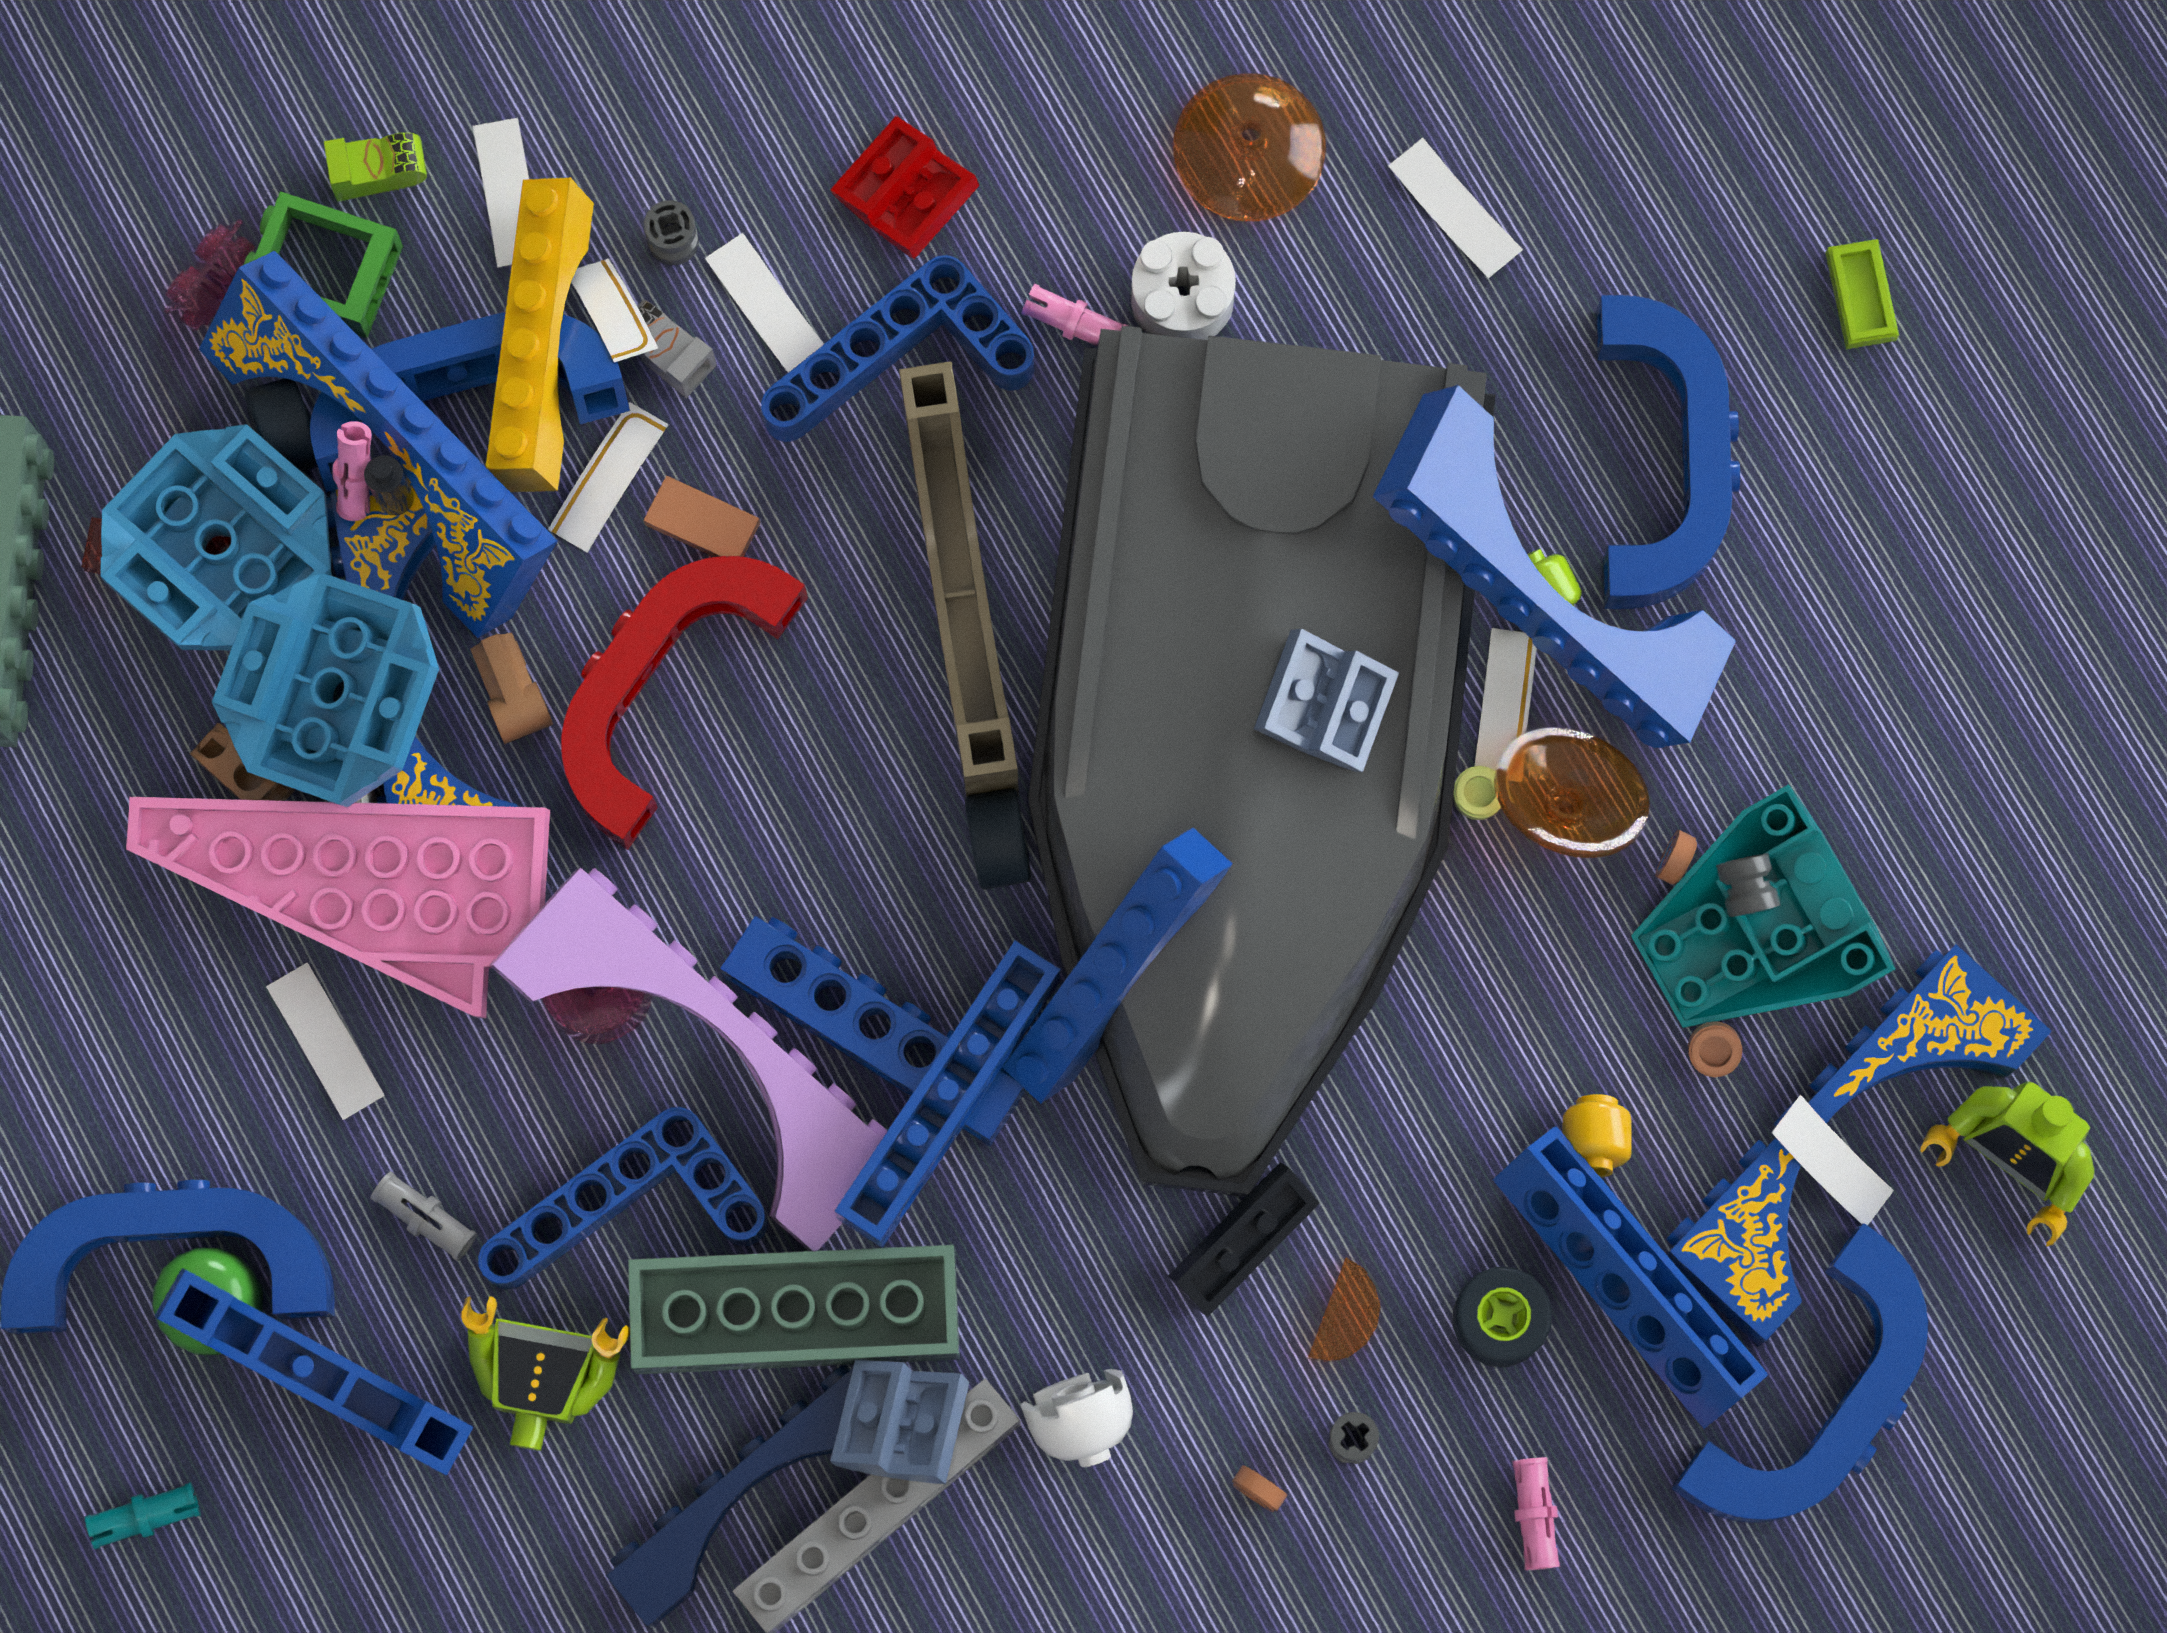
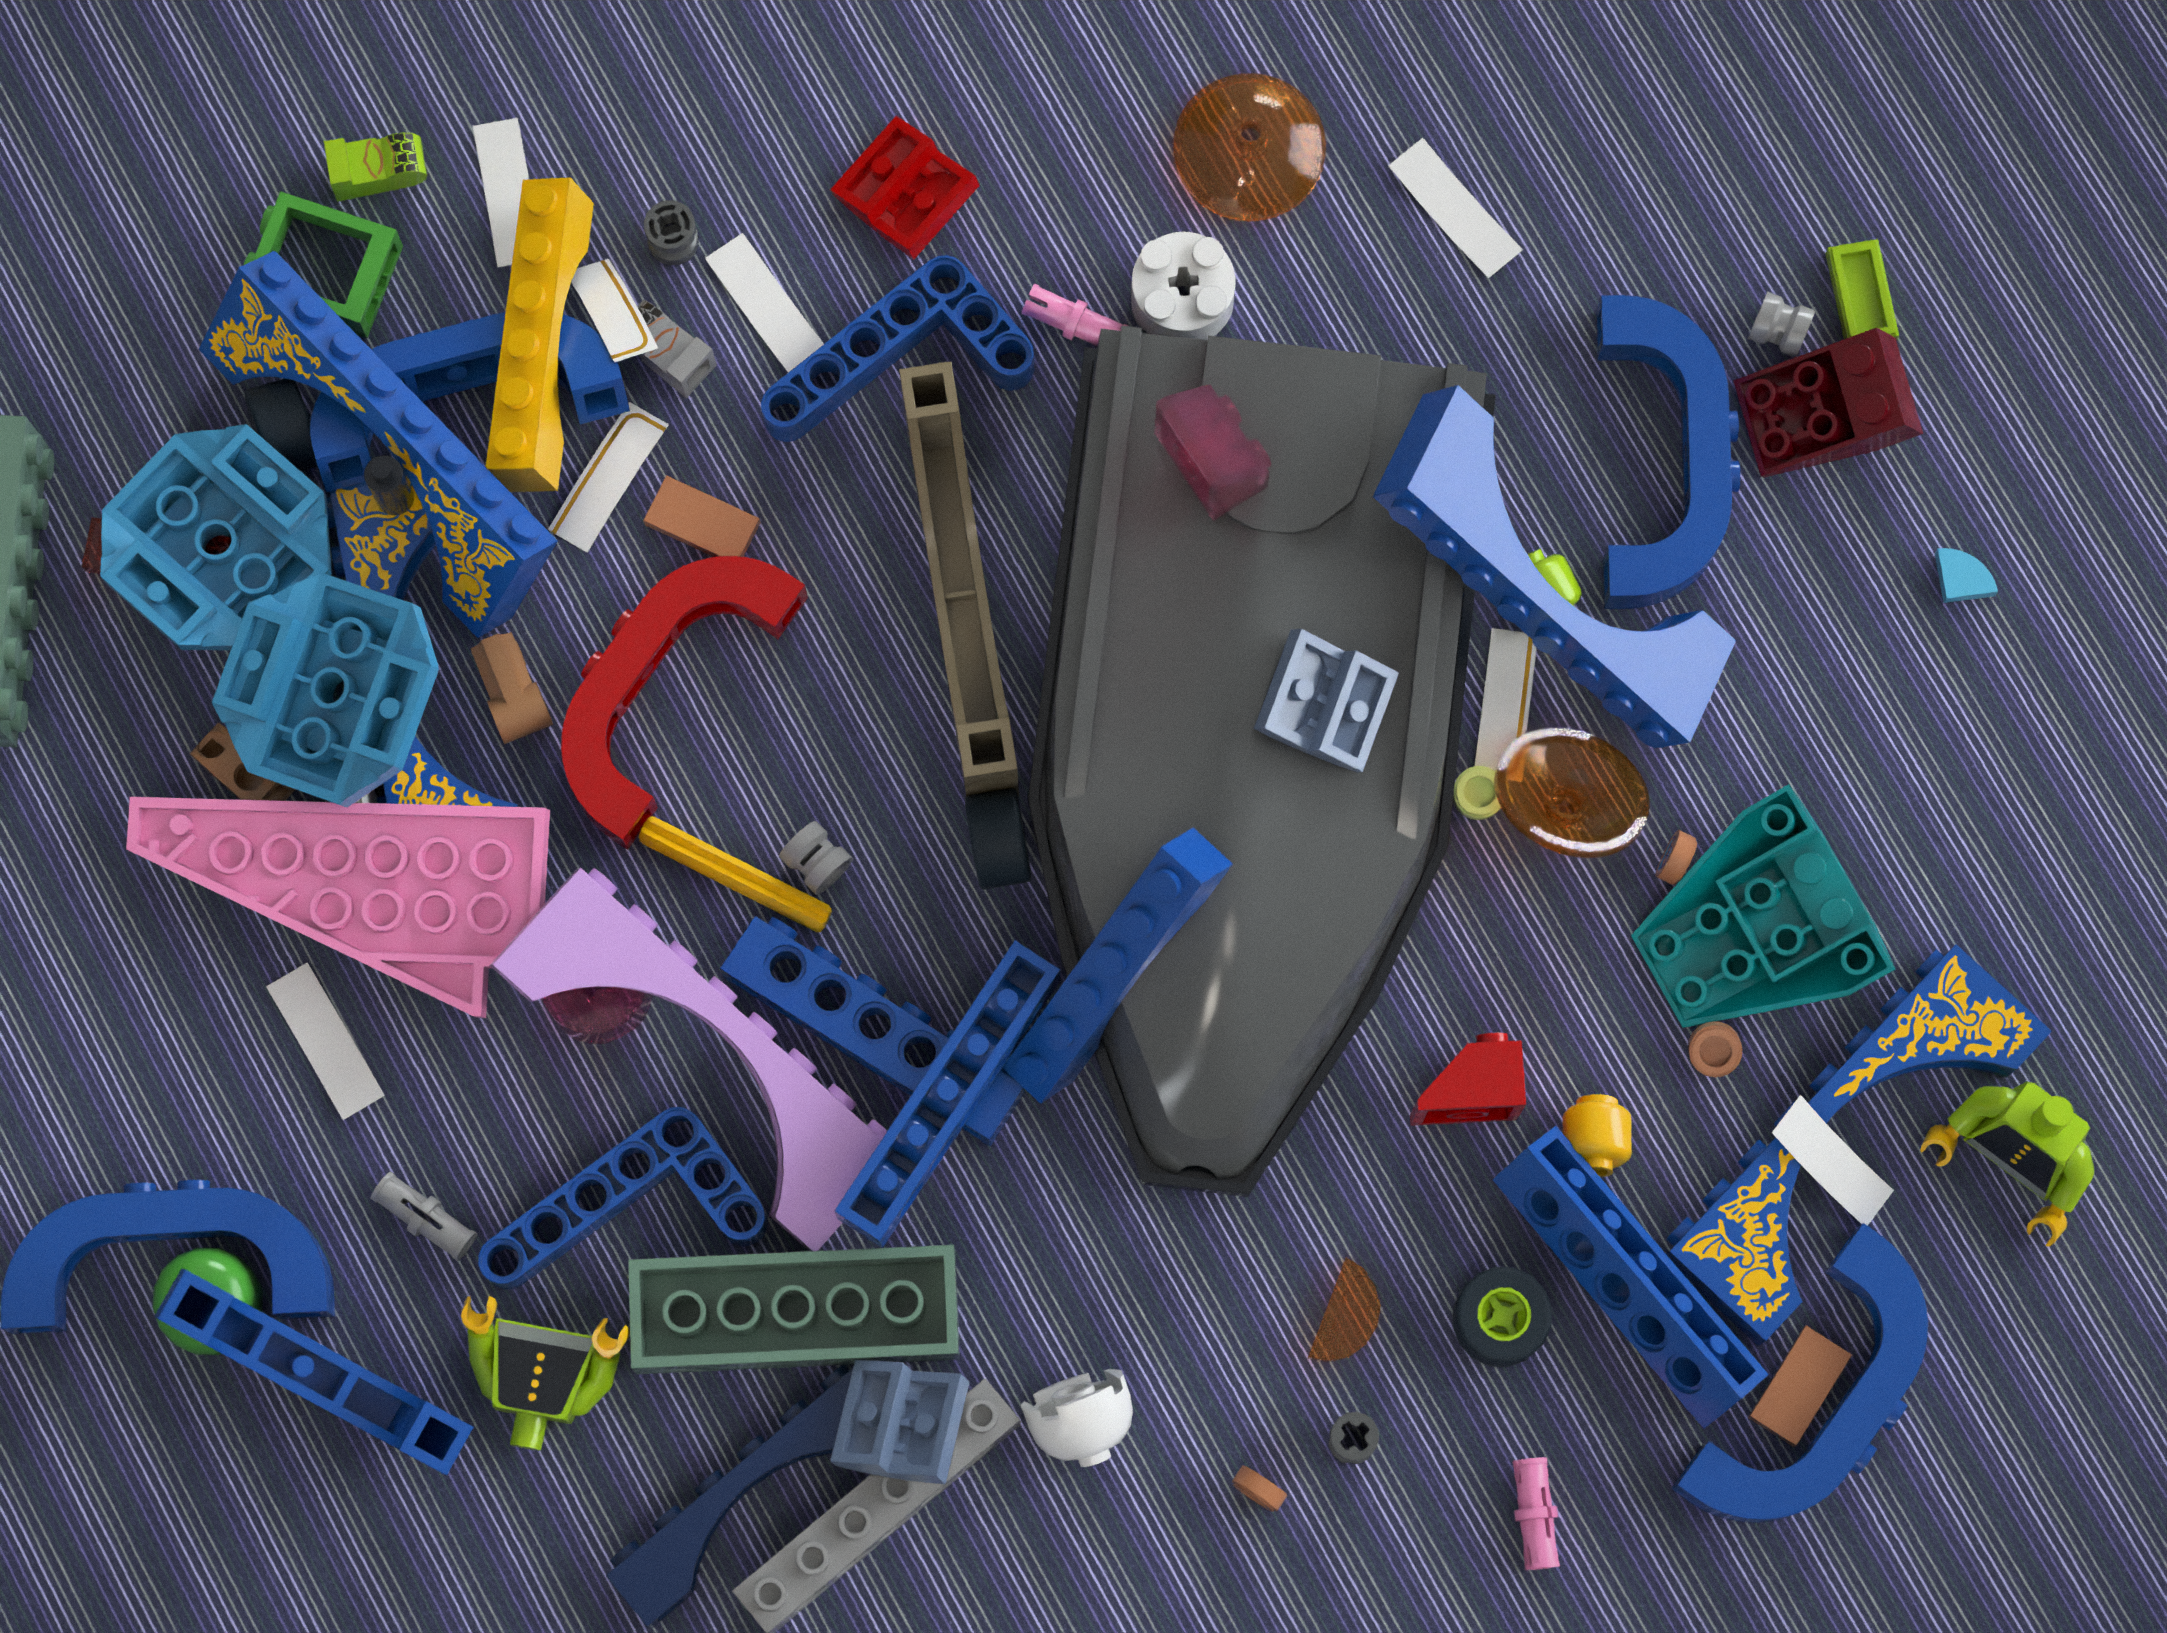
(142, 1515): teal pin -> none
(217, 249): clear pink hinge -> none
(349, 469): bright pink pin -> none
(735, 874): none -> yellow axle
(816, 857): none -> light grey wheel
(1211, 449): none -> clear pink slope
(1243, 1239): black plate -> none
(1477, 1085): none -> red slope
(1748, 889): dark grey wheel -> none
(1781, 324): none -> light grey wheel
(1799, 1386): none -> nougat tile
(1829, 404): none -> dark red slope
(1963, 576): none -> medium azure tile

